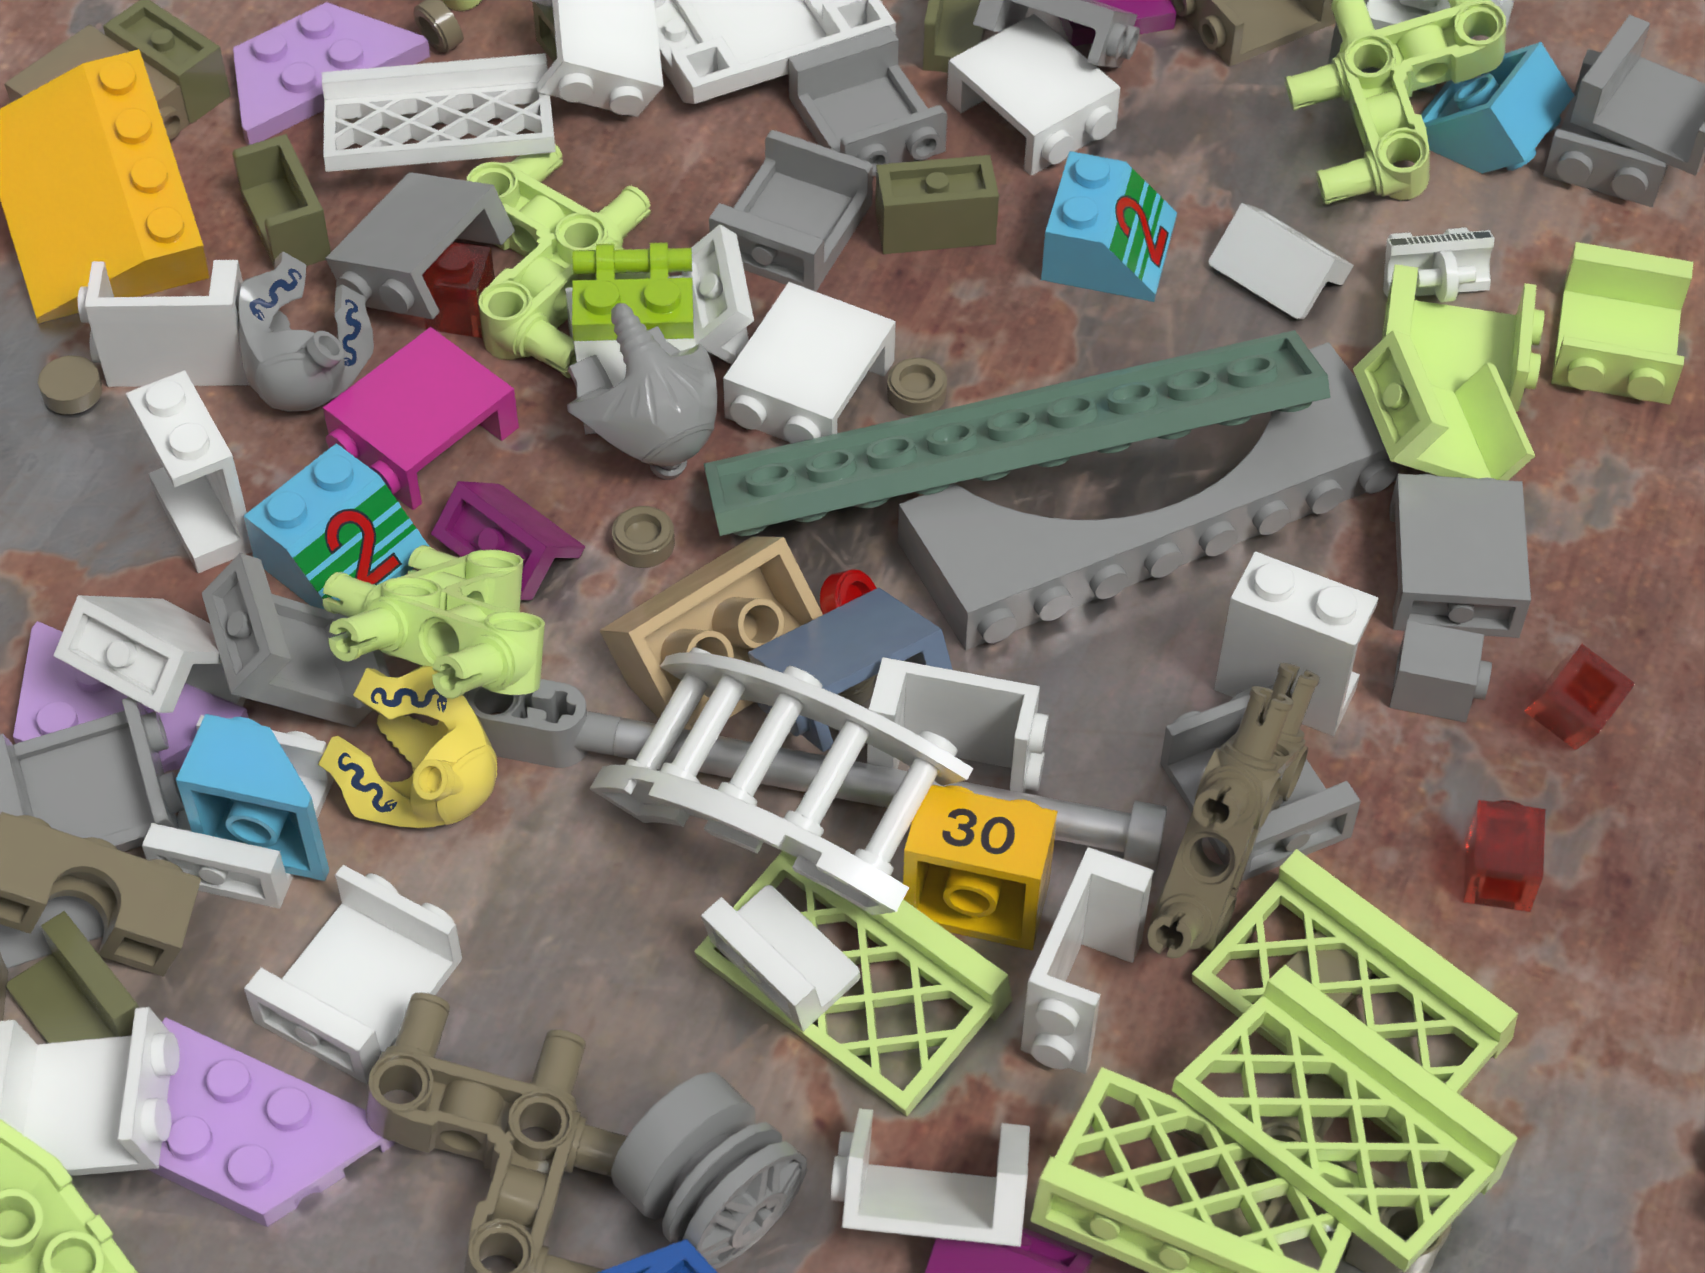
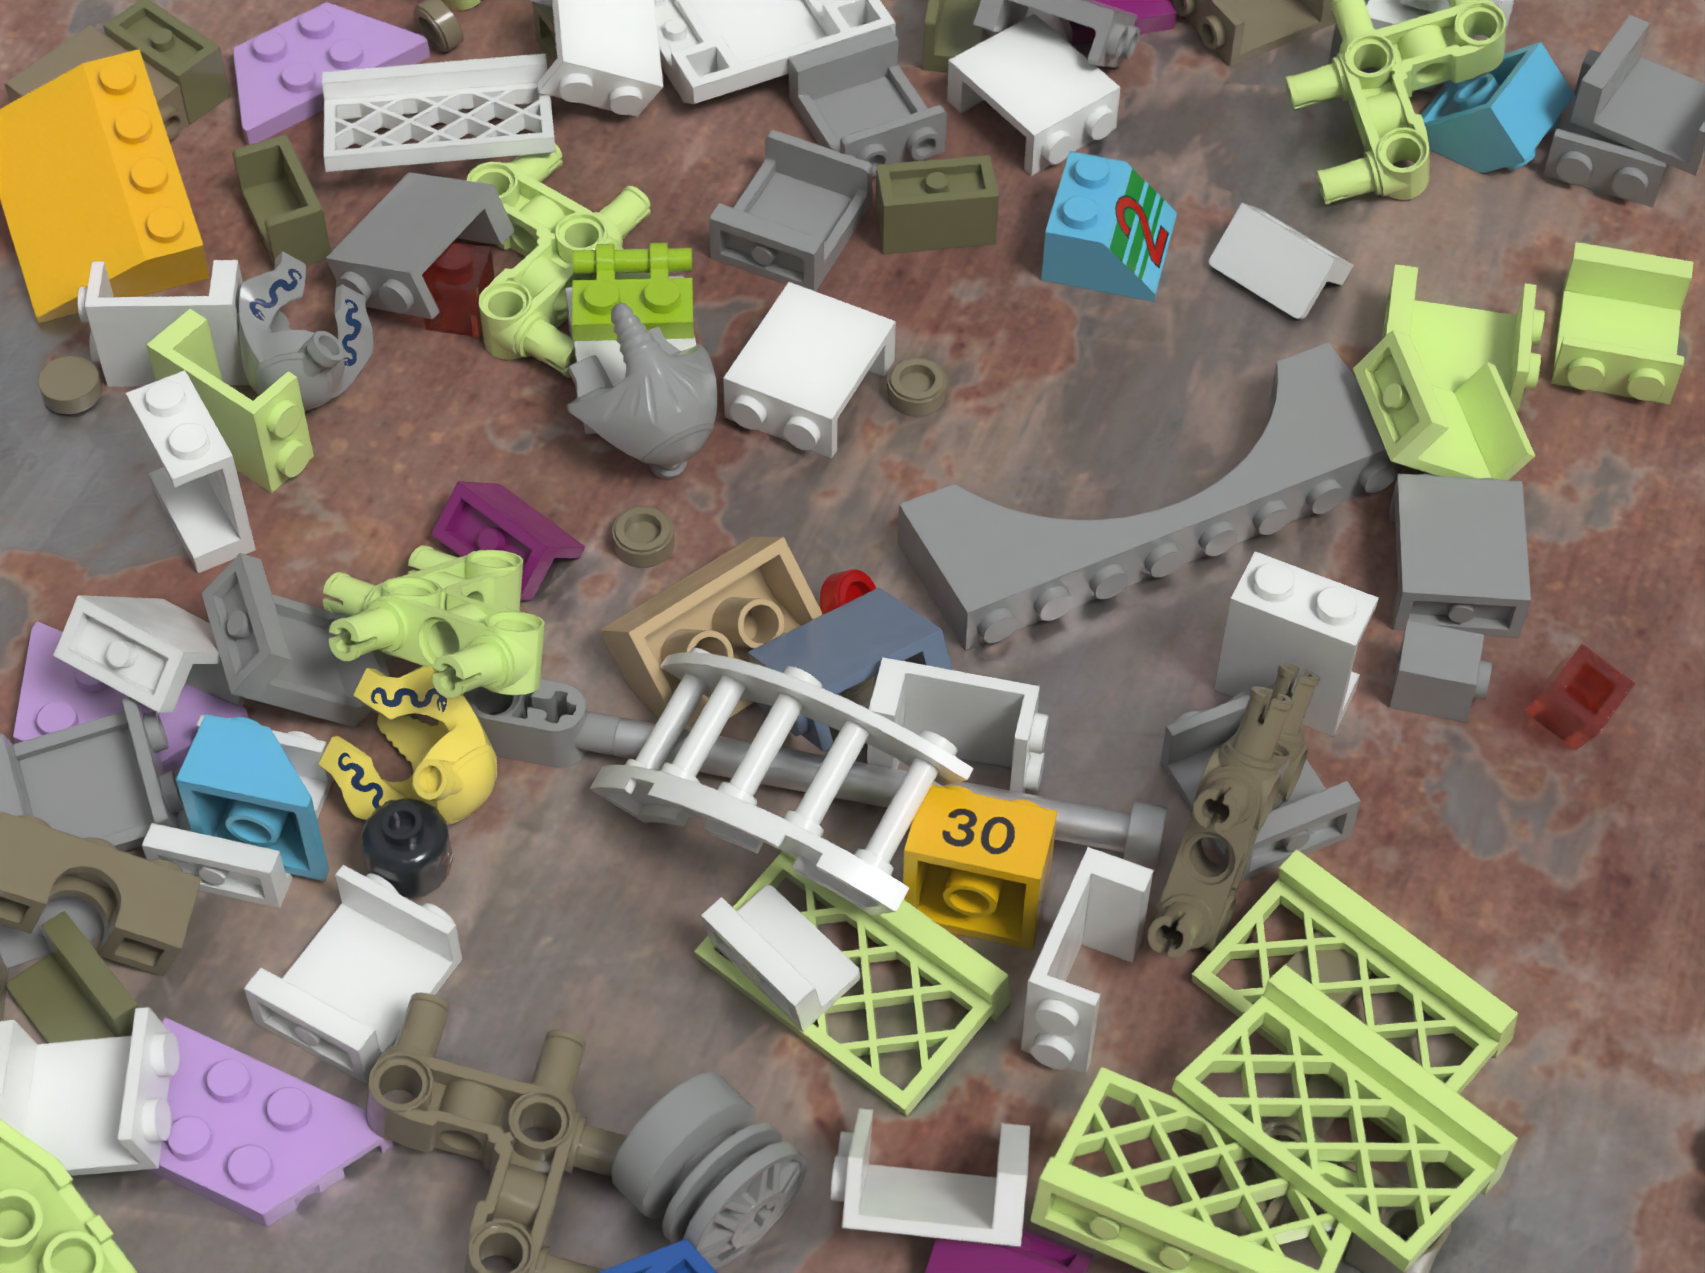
(263, 435): none -> yellowish green panel
(329, 522): medium azure slope -> none
(408, 846): none -> black head
(418, 409): dark pink panel -> none
(720, 295): white panel -> none
(1014, 432): sand green plate -> none
(1445, 261): white hips -> none
(1504, 855): clear red brick -> none

